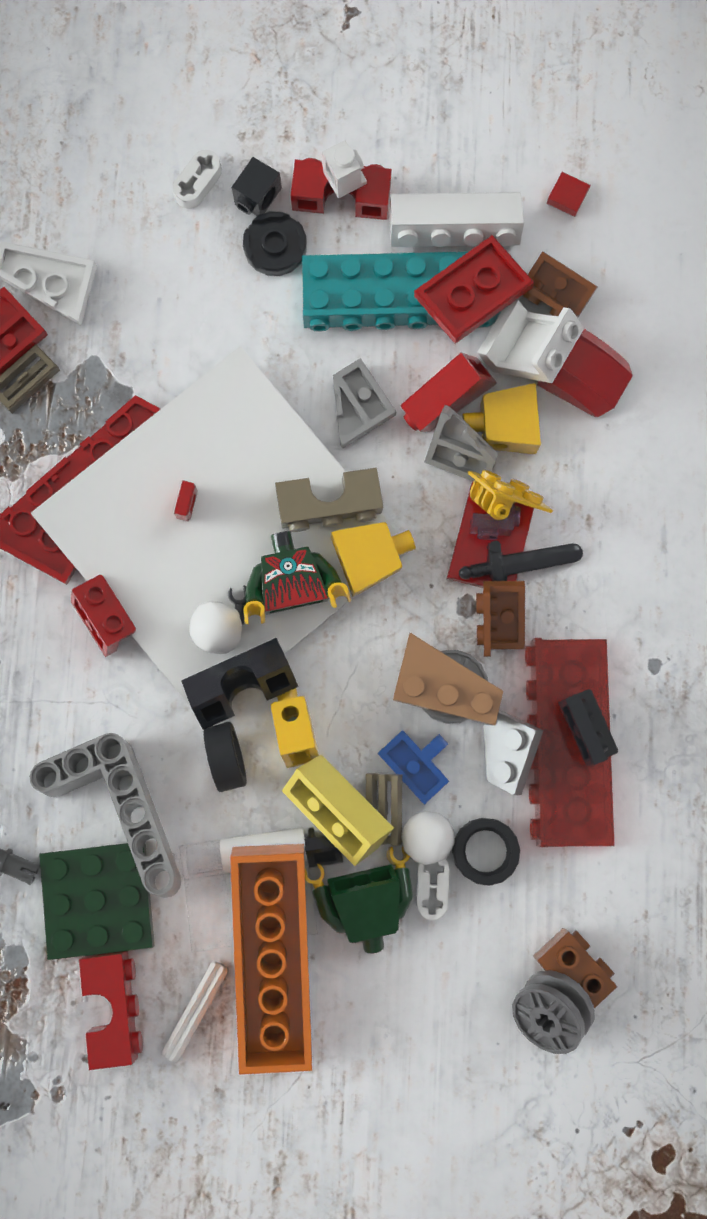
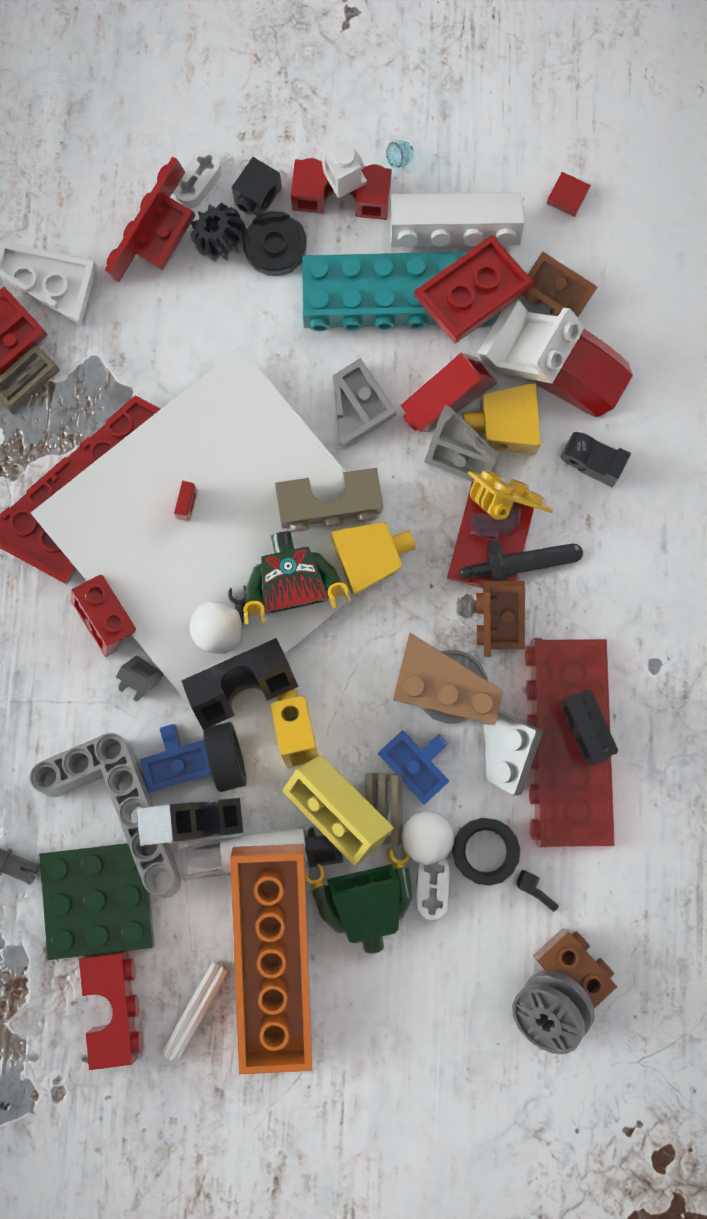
(139, 676): none -> dark grey tile
(156, 227): none -> red bracket
(176, 763): none -> blue plate
(189, 821): none -> black arch
(218, 232): none -> black gear
(399, 149): none -> clear light blue hinge
(528, 882): none -> black hand
(595, 458): none -> black leg

